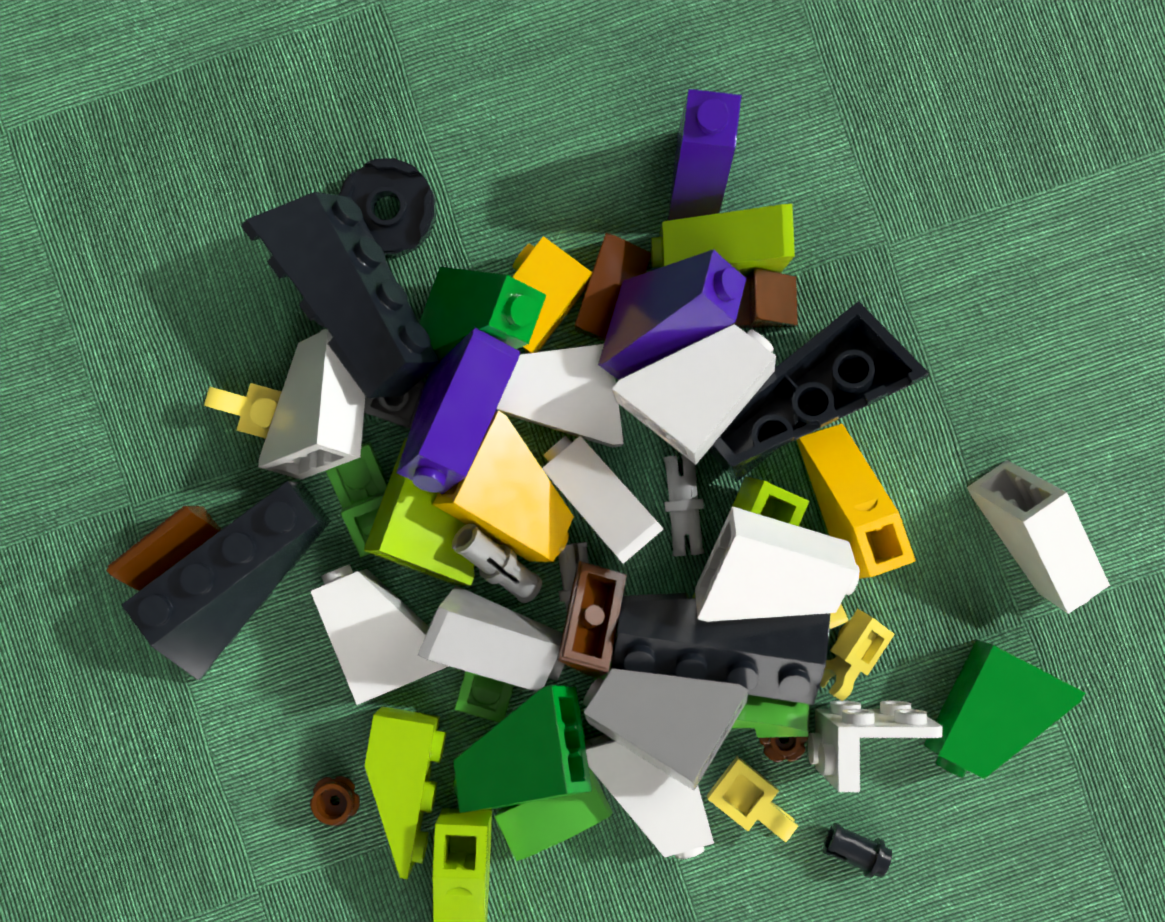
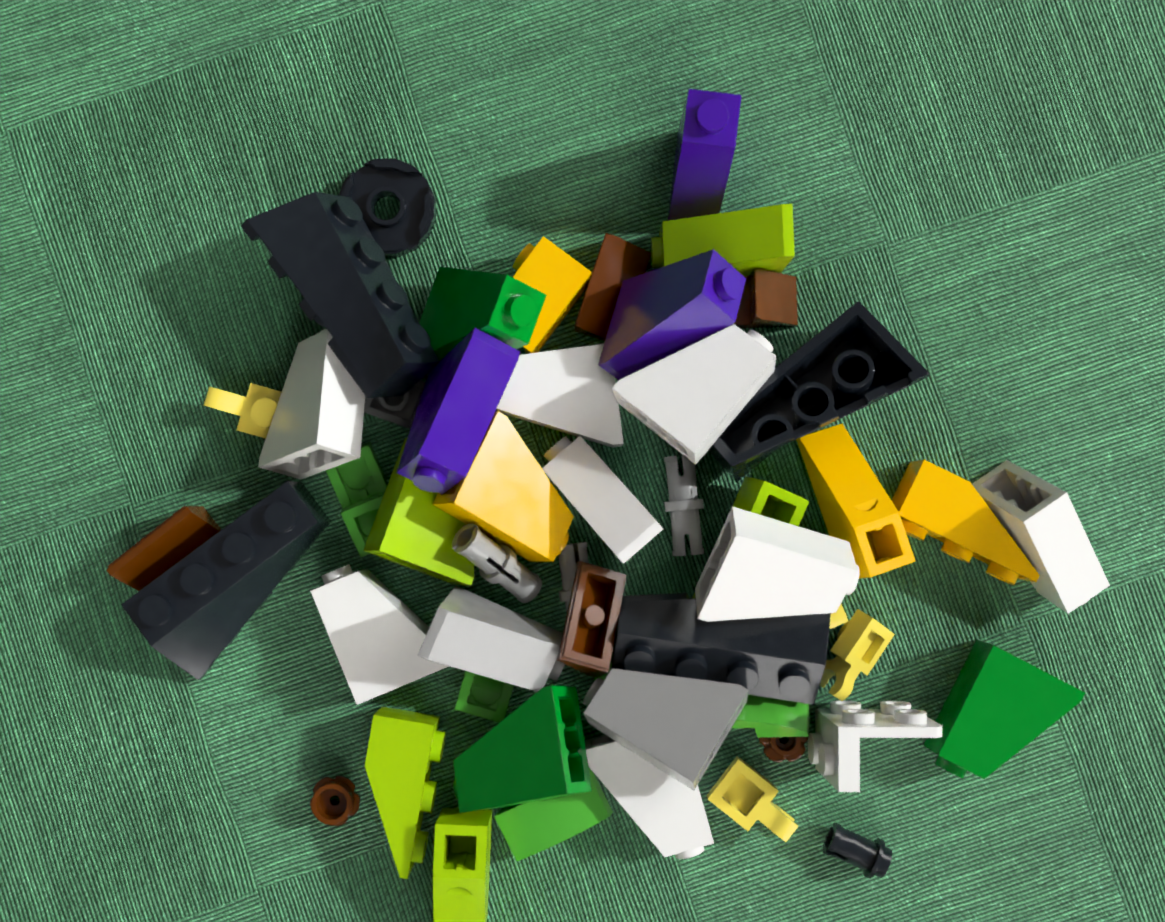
(954, 512): none -> yellow slope

